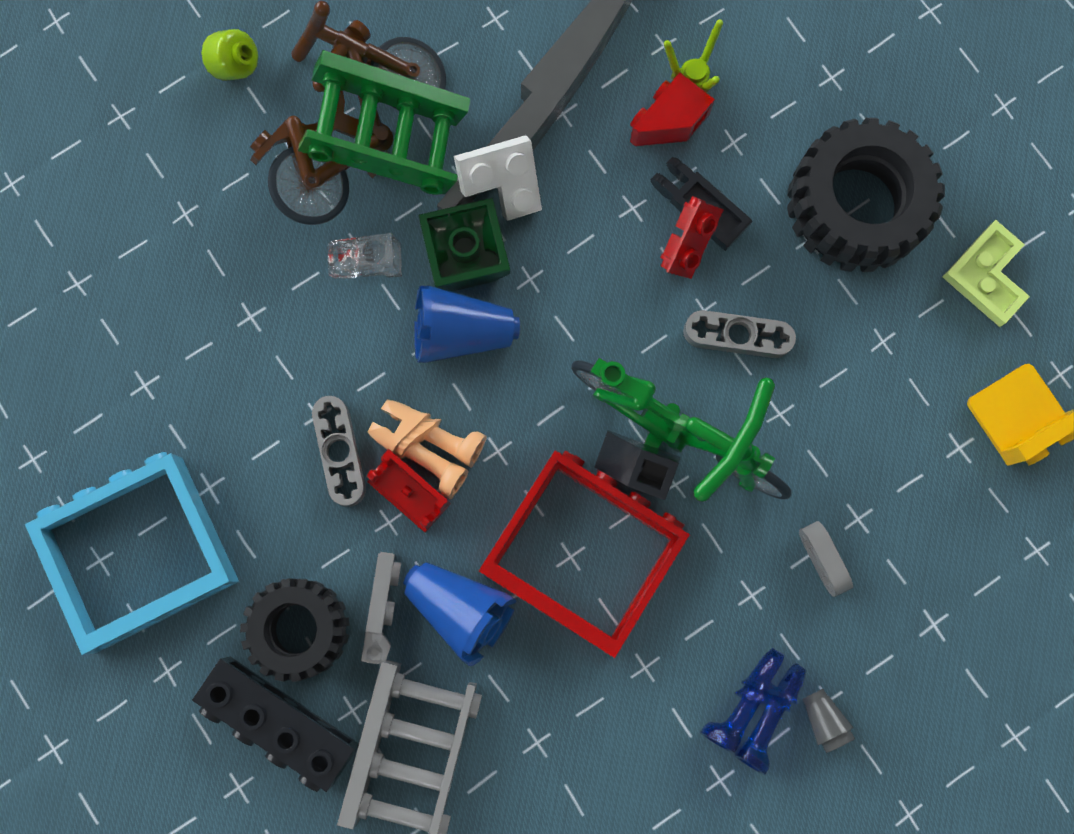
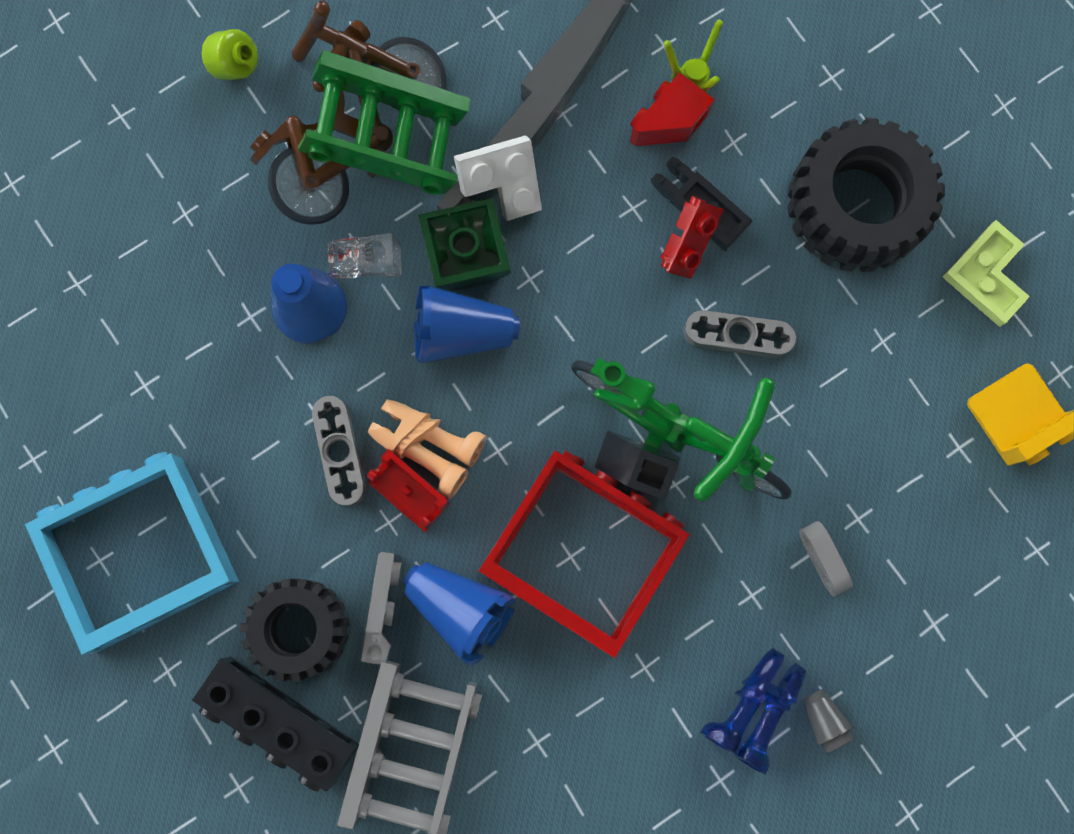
(306, 303): none -> blue cone

